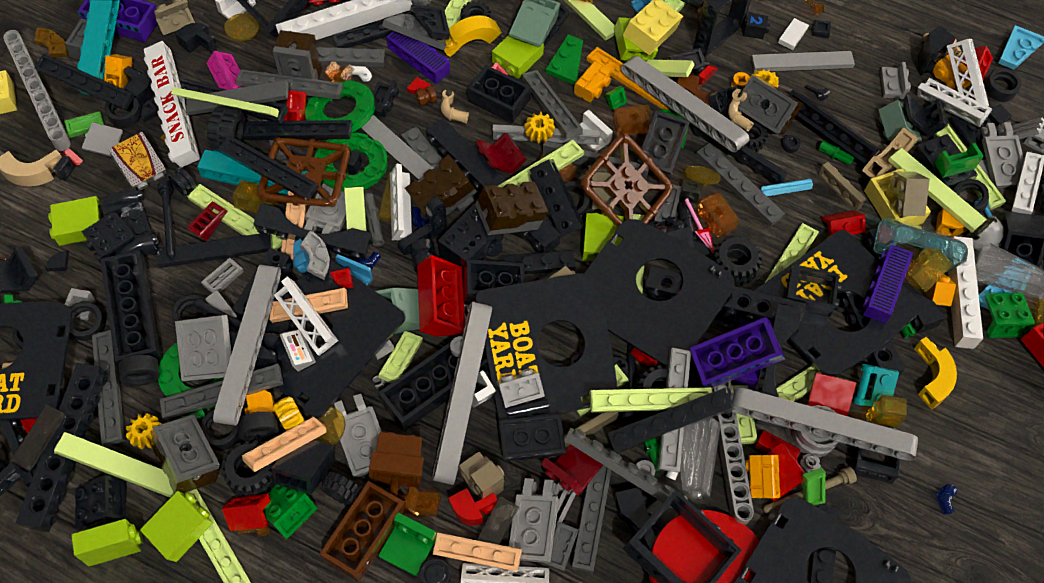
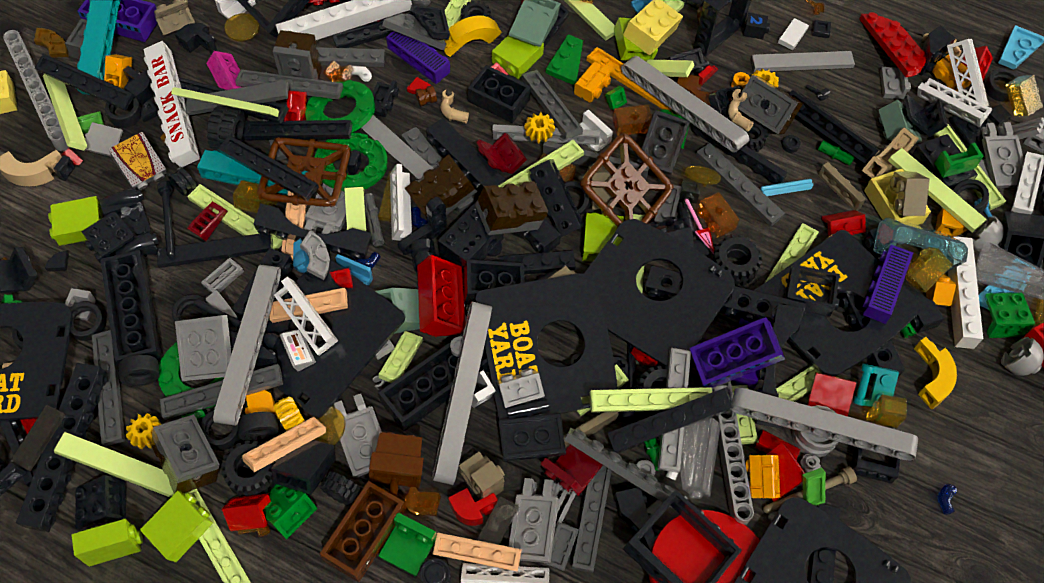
(65, 113): none -> yellowish green tile
(896, 43): none -> red plate
(1024, 95): none -> clear yellow brick
(1024, 358): none -> light grey cylinder

